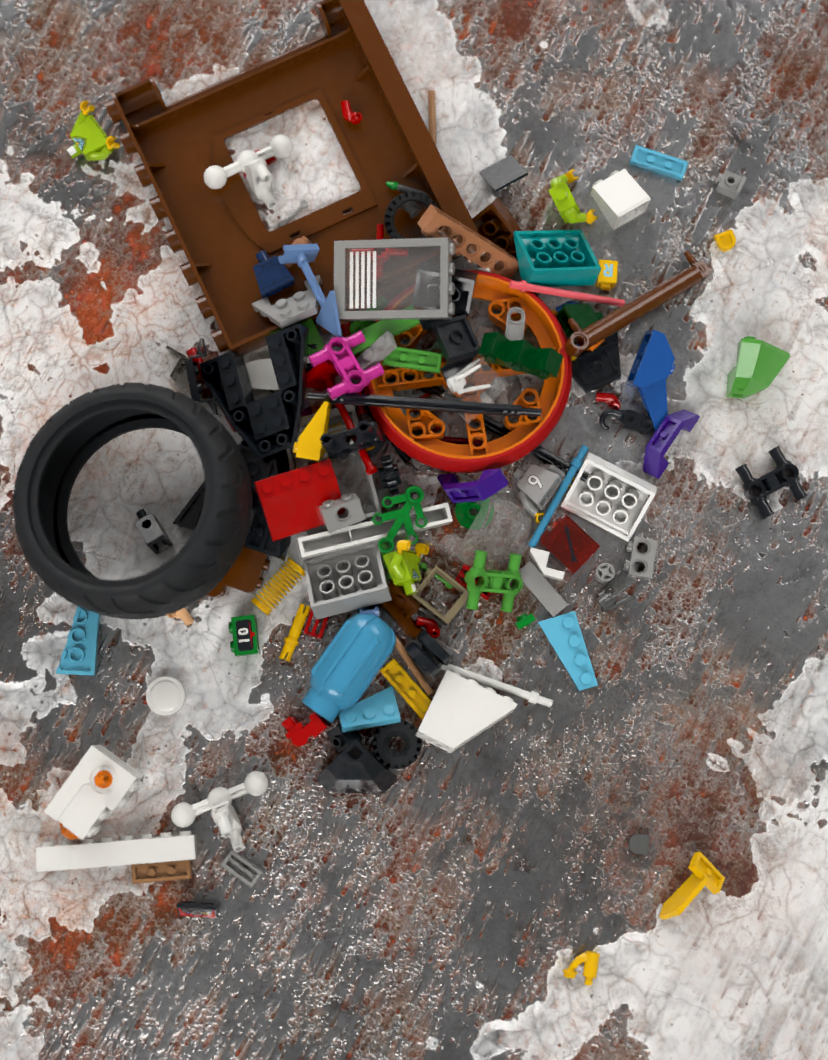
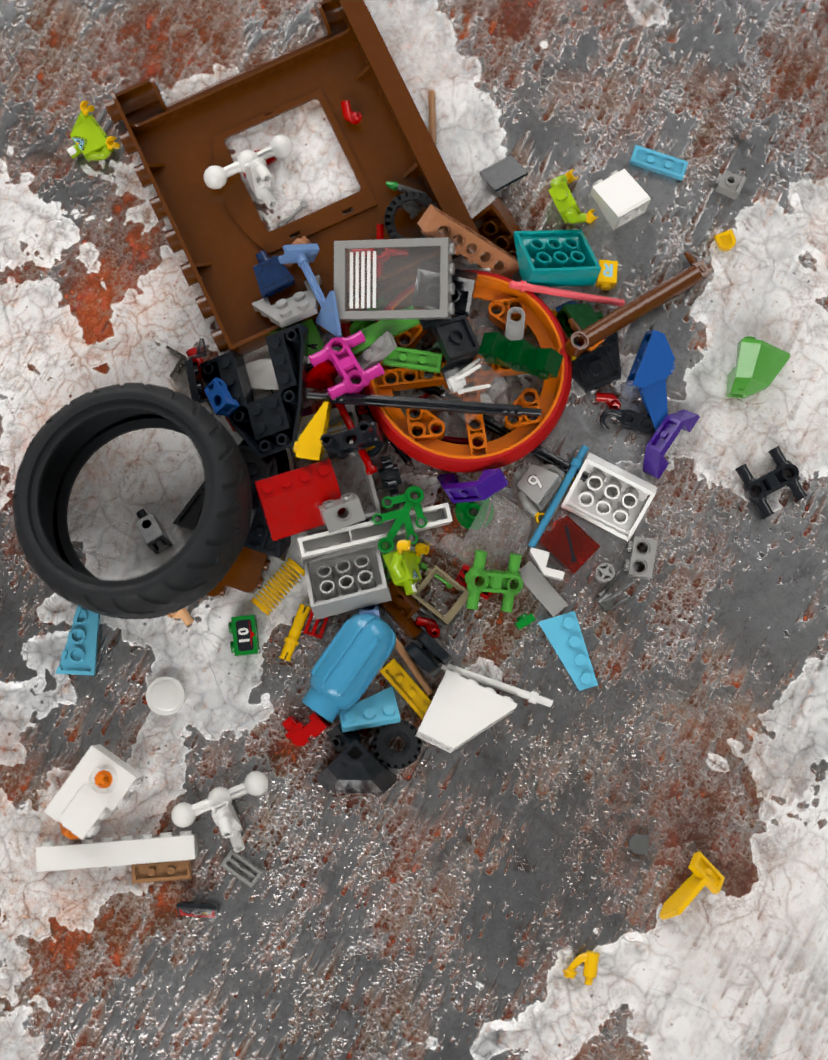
(220, 397): none -> blue leg

